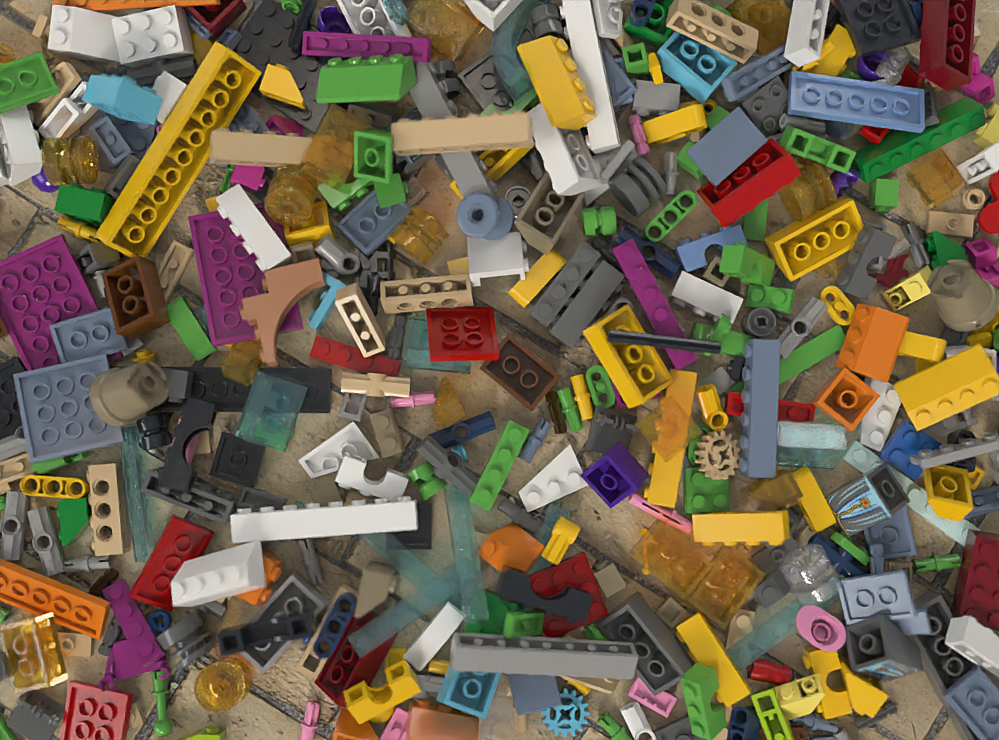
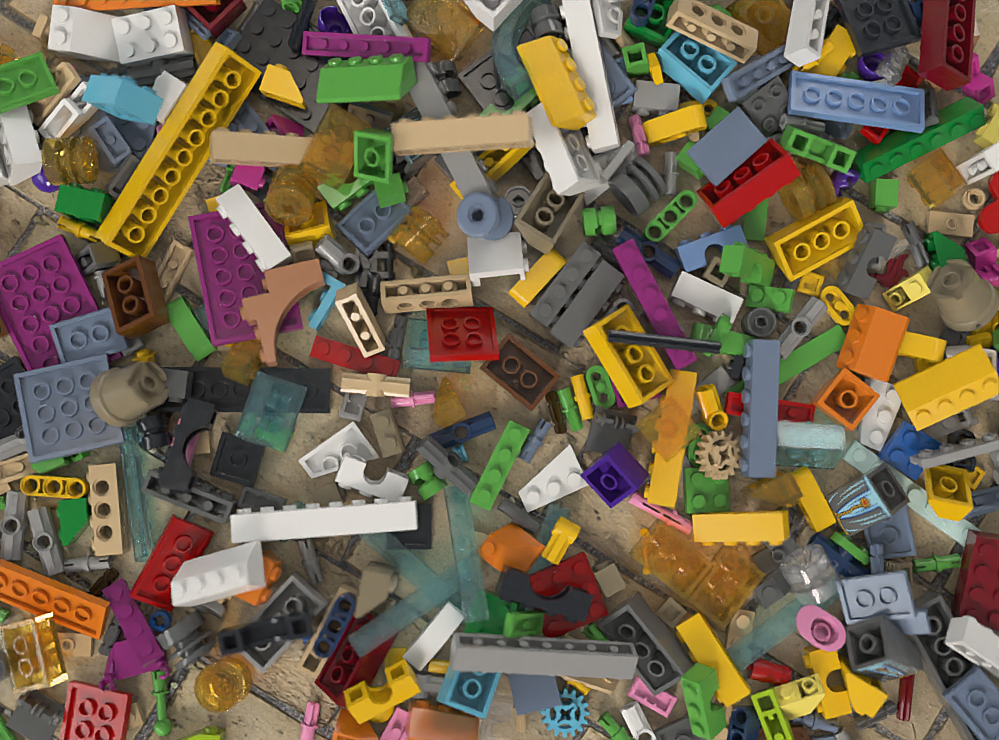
(810, 284): none -> yellow tile
(905, 698): none -> dark red axle

